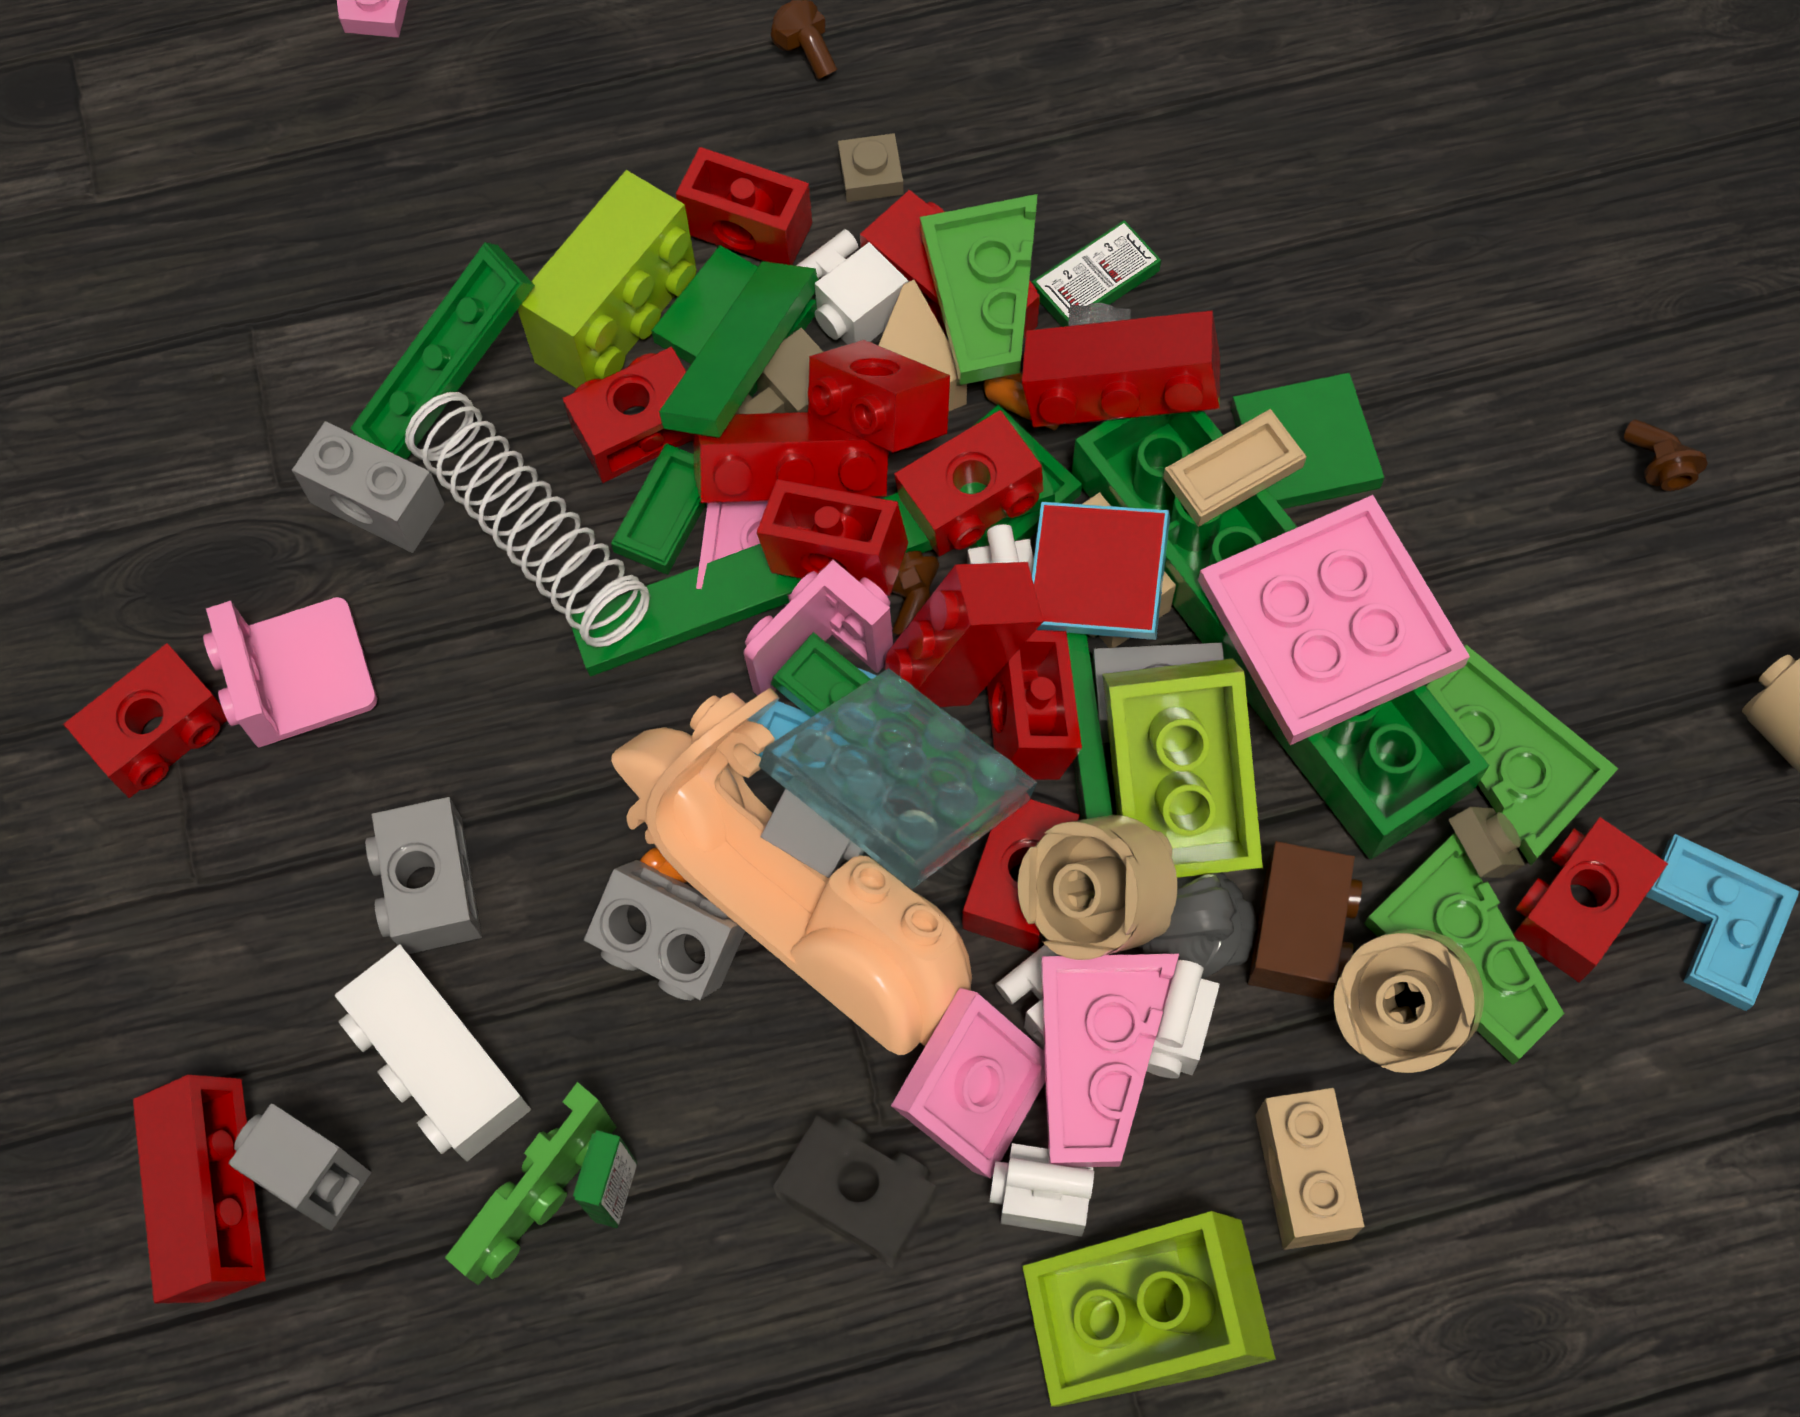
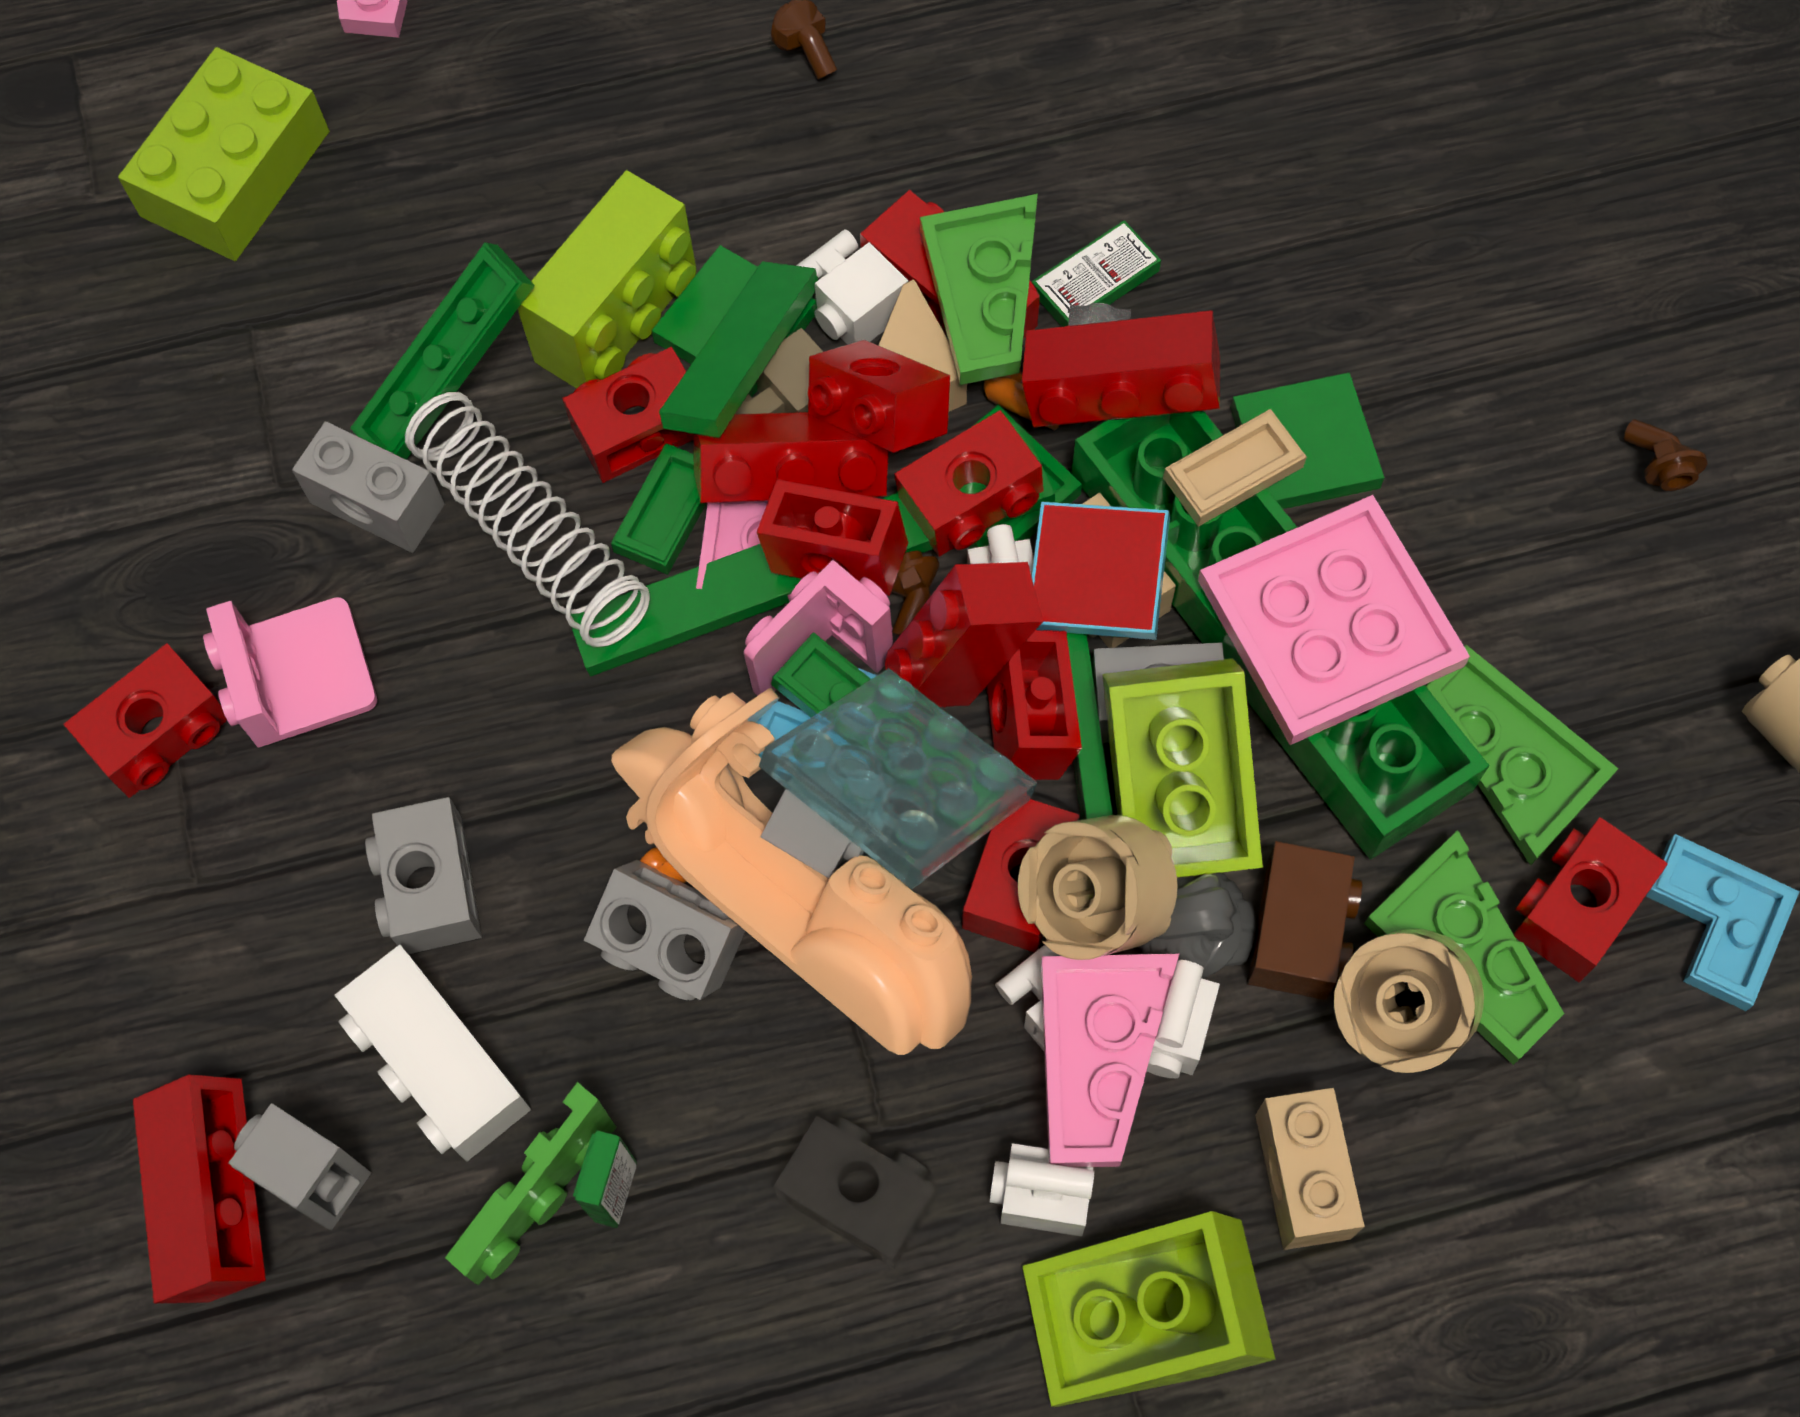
(225, 153): none -> lime brick
(745, 207): red brick -> none
(870, 167): dark tan plate -> none
(973, 1083): bright pink plate -> none
(1488, 841): dark tan plate -> none

